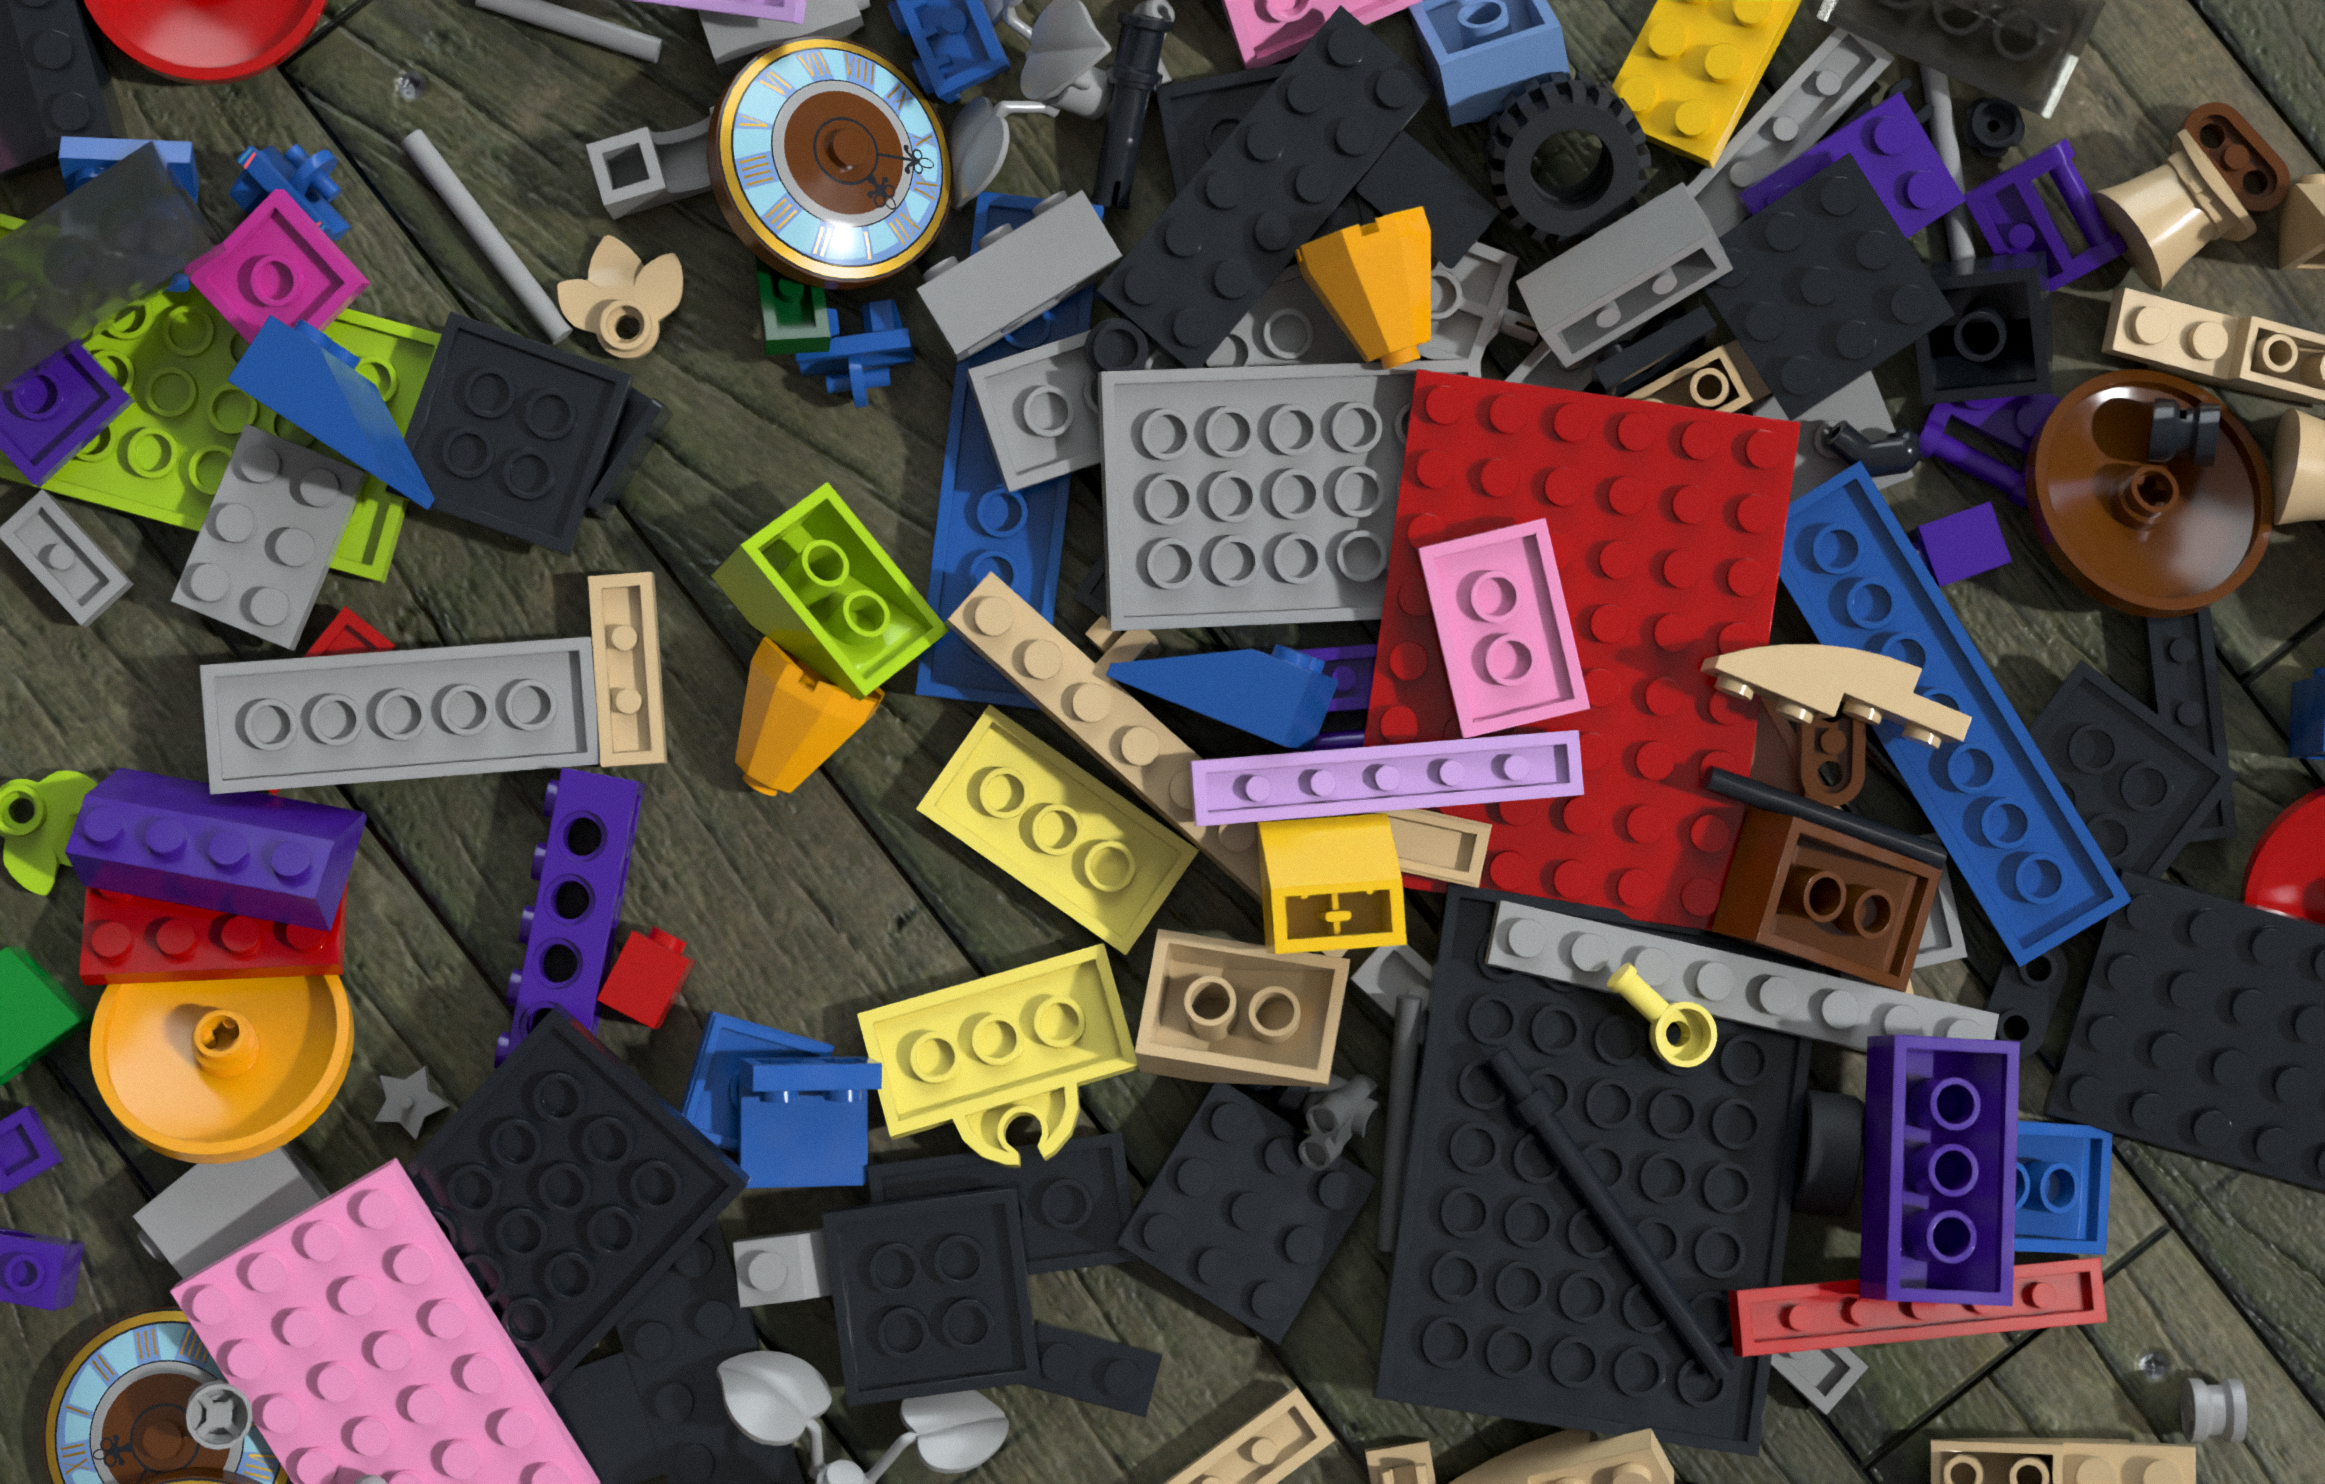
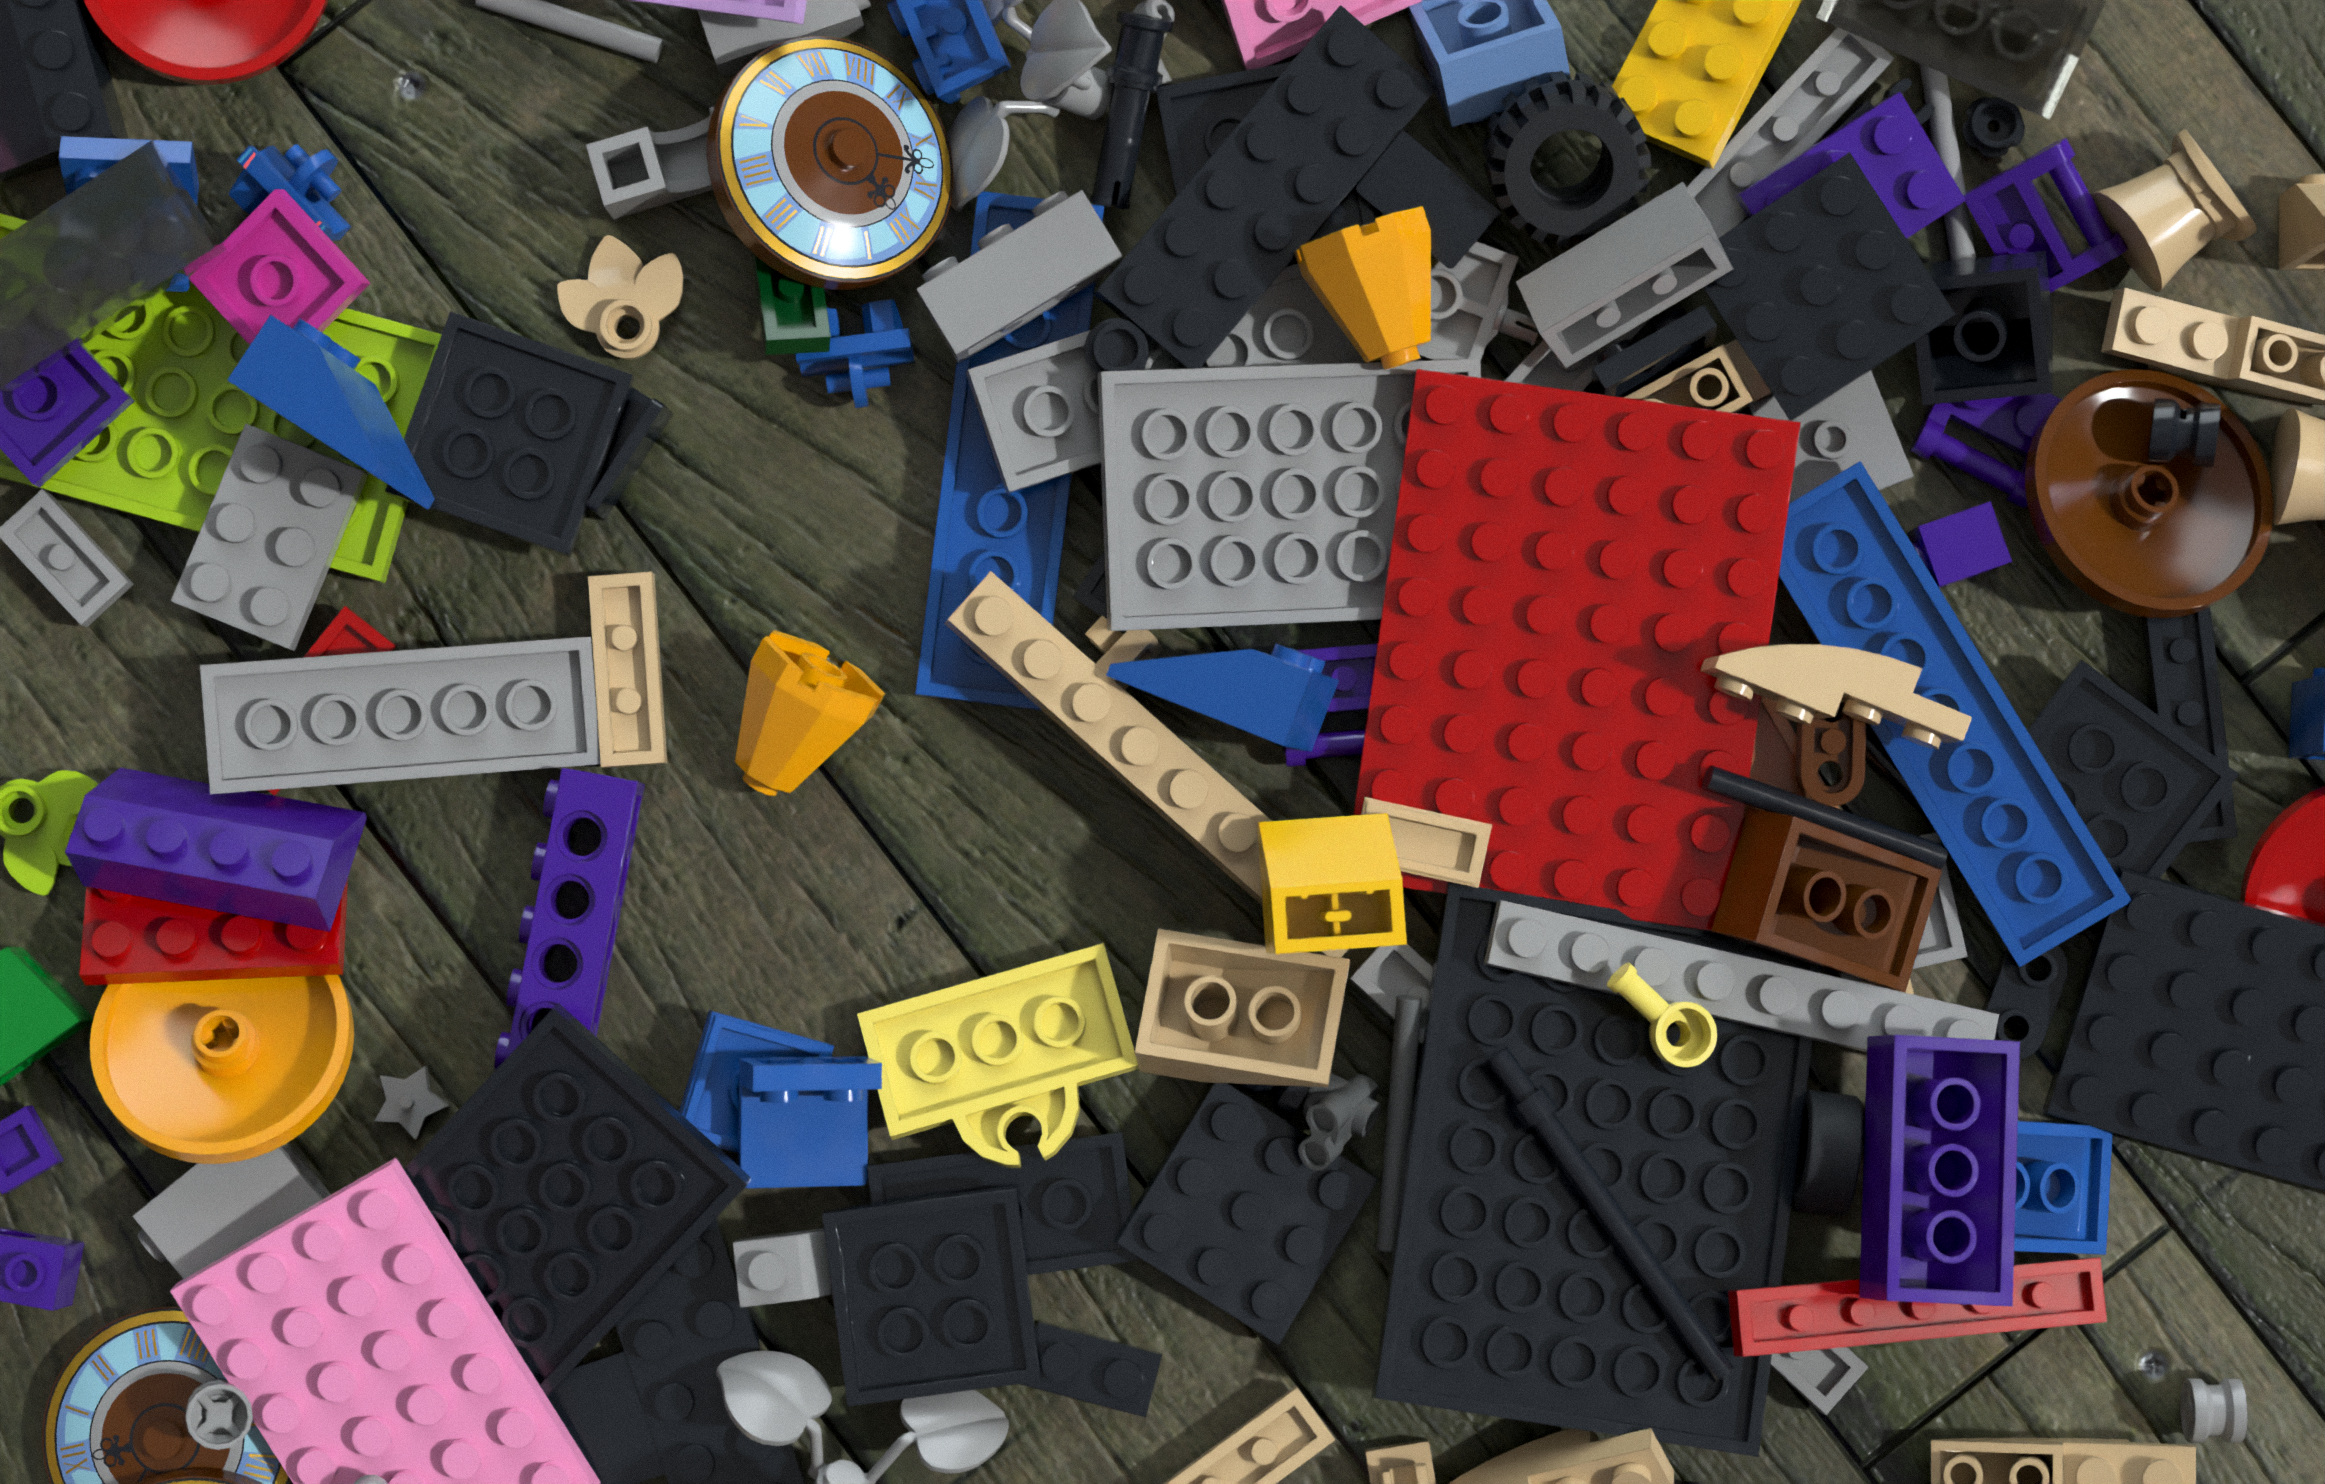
(487, 236): light grey bar -> none
(647, 977): red brick -> none
(830, 595): lime slope -> none
(1057, 829): light yellow plate -> none
(1385, 778): lavender plate -> none
(1503, 628): bright pink plate -> none
(1881, 457): black arm -> none
(2239, 154): reddish brown plate -> none

